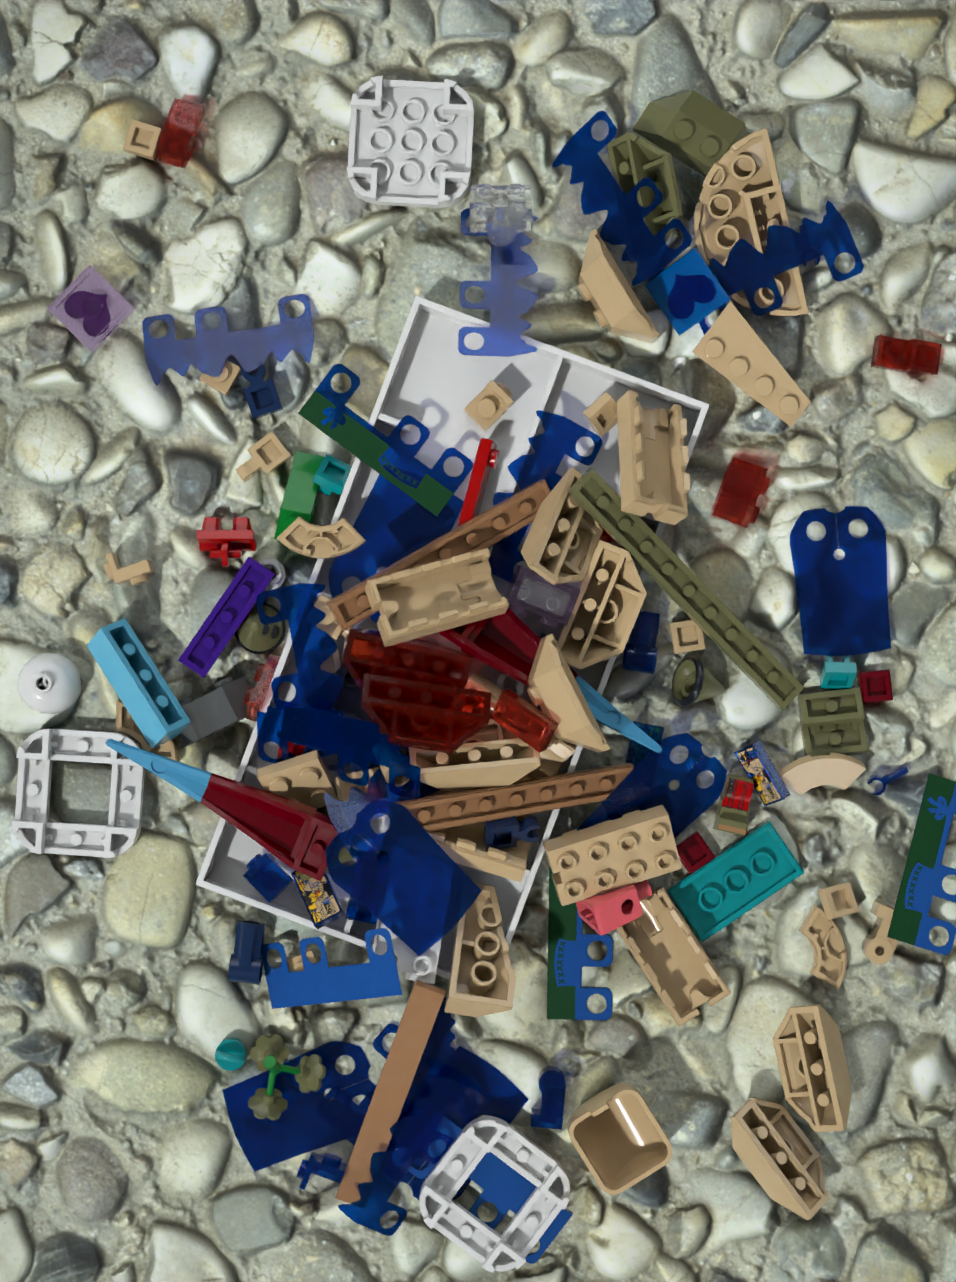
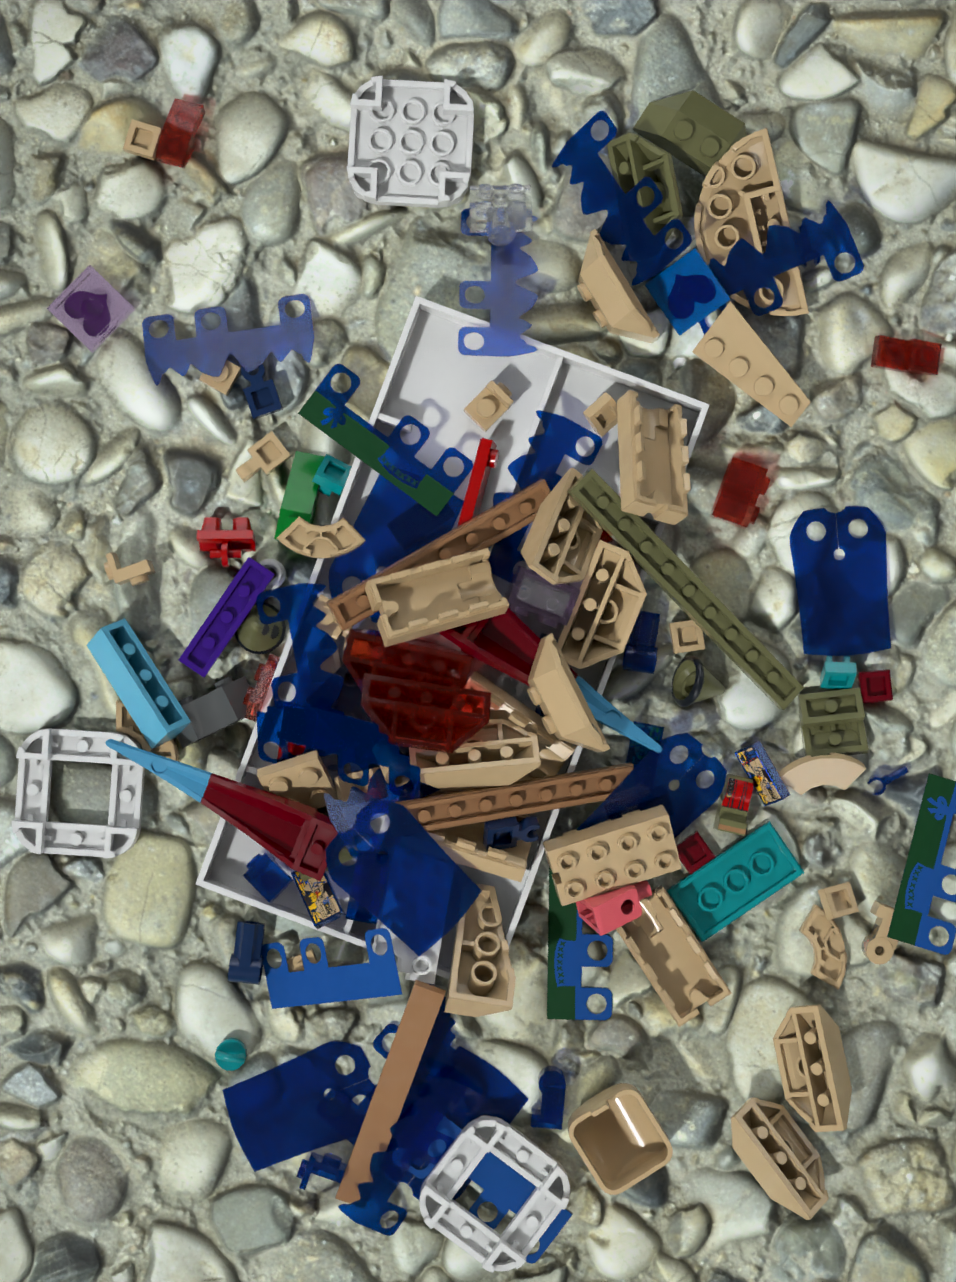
(62, 686): white cylinder -> none
(269, 1056): olive plant -> none
(524, 720): clear red plate -> none

